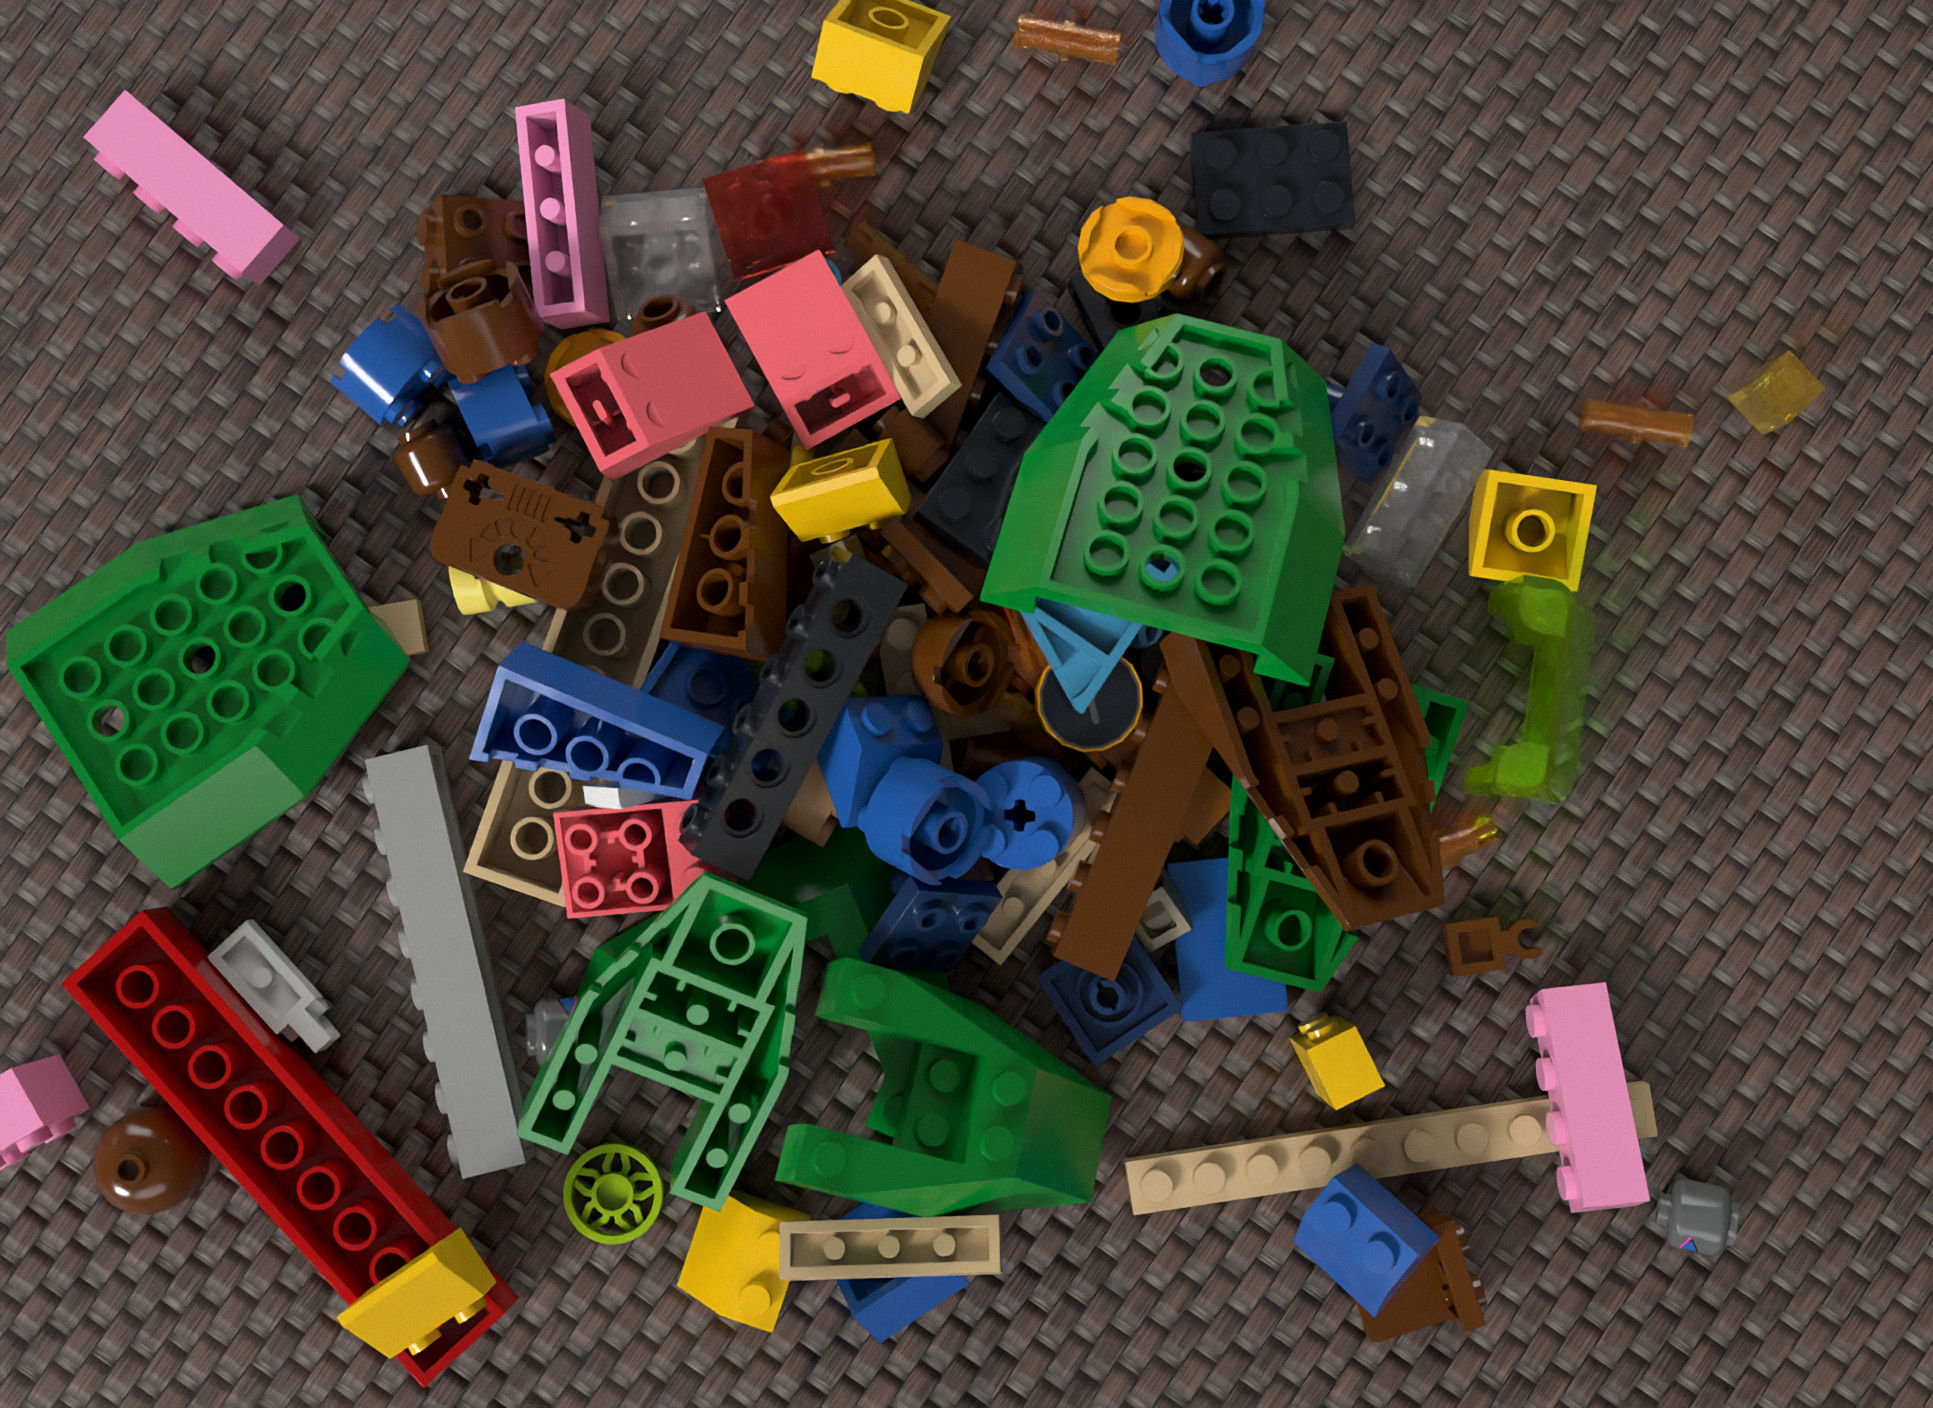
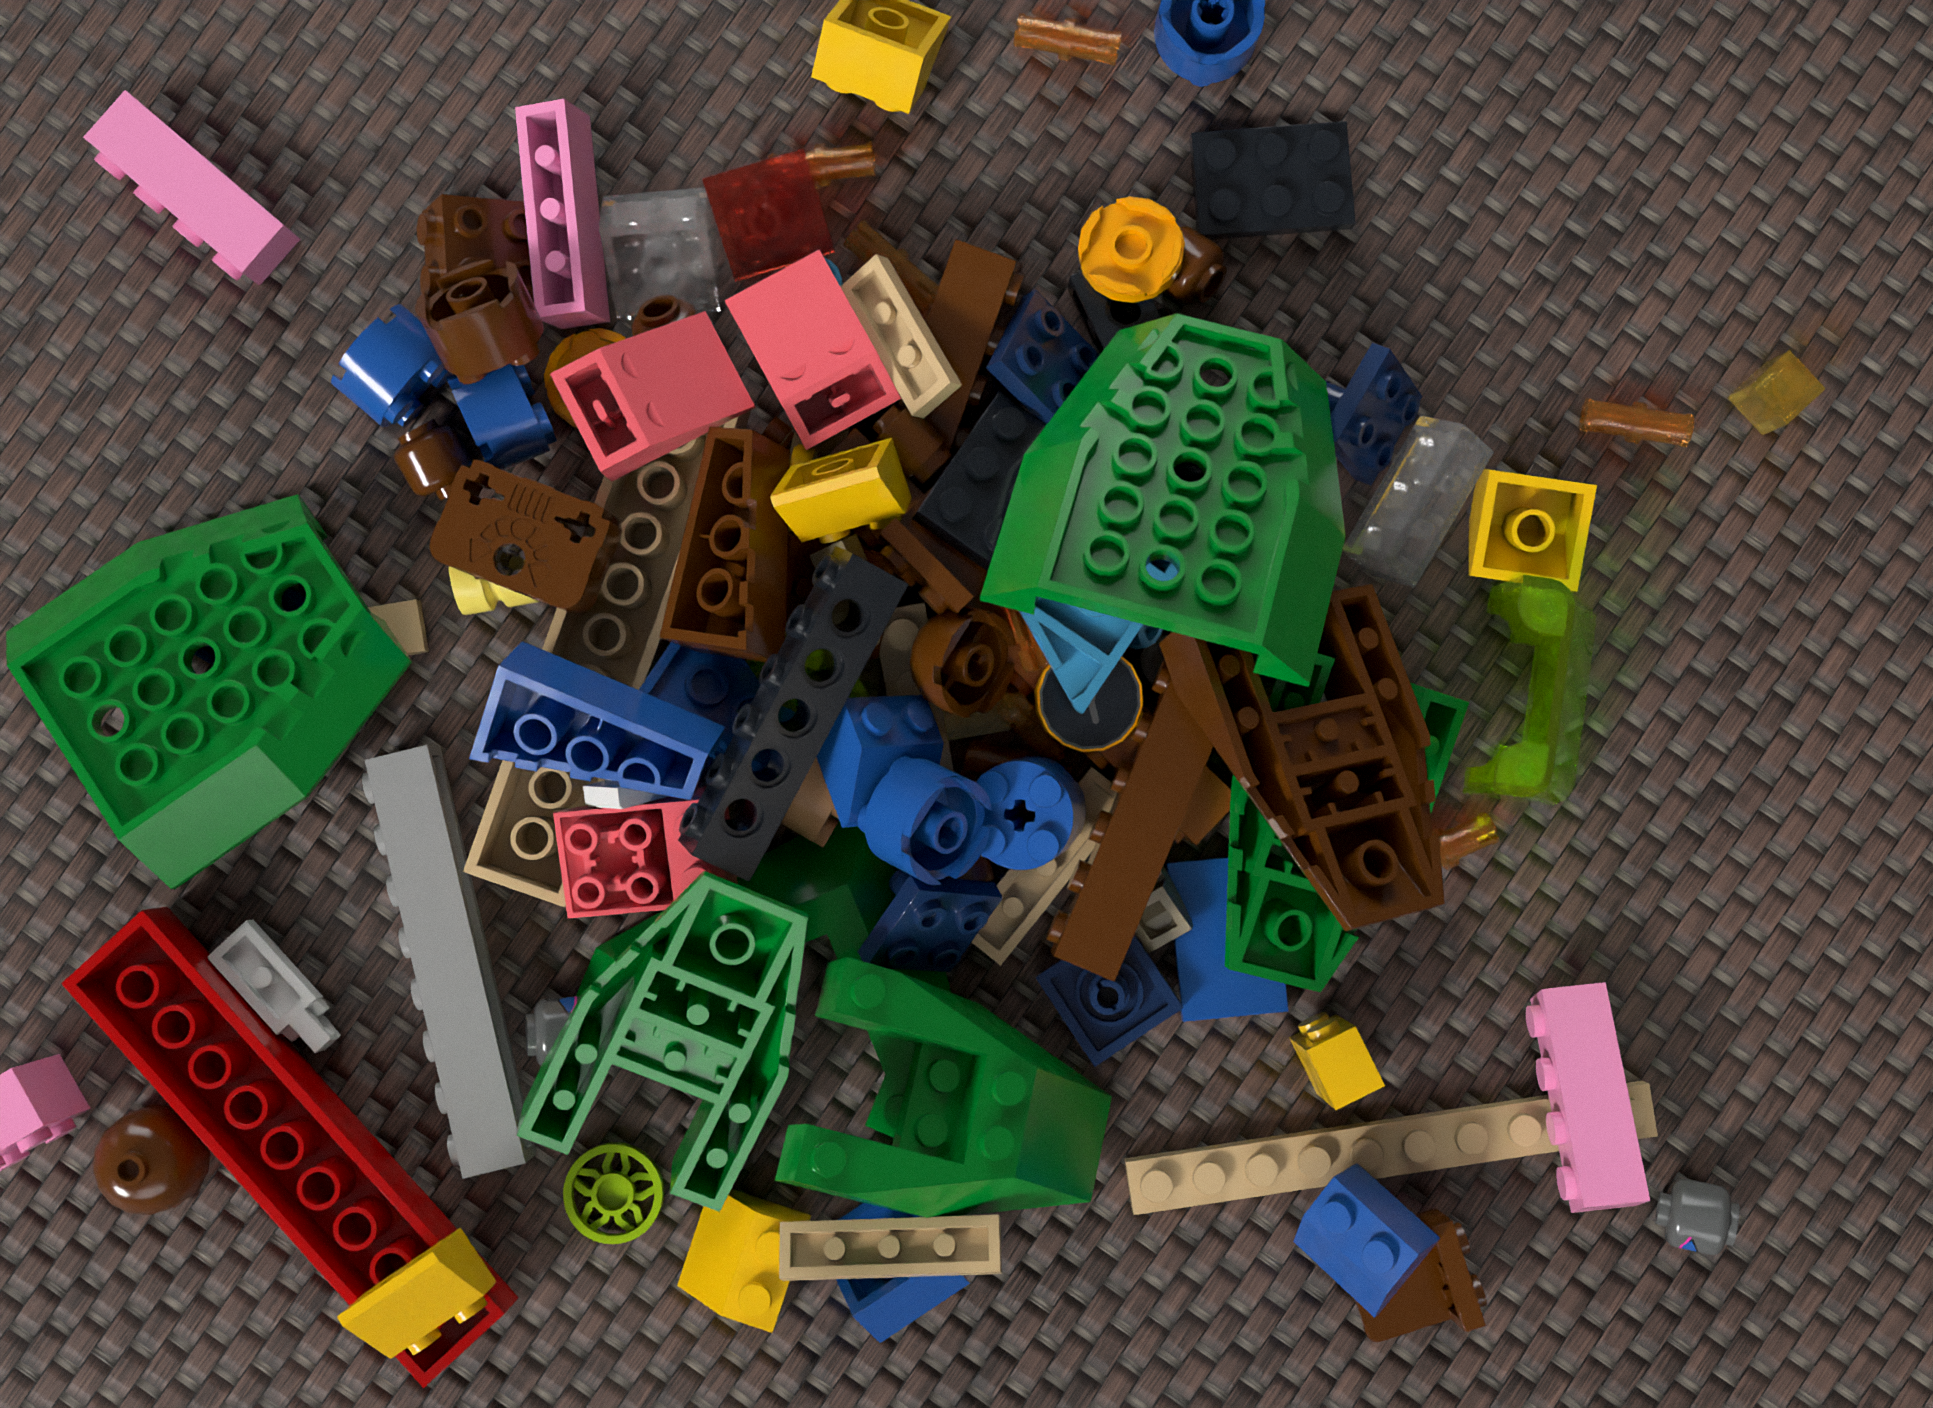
(1480, 945): reddish brown plate -> none

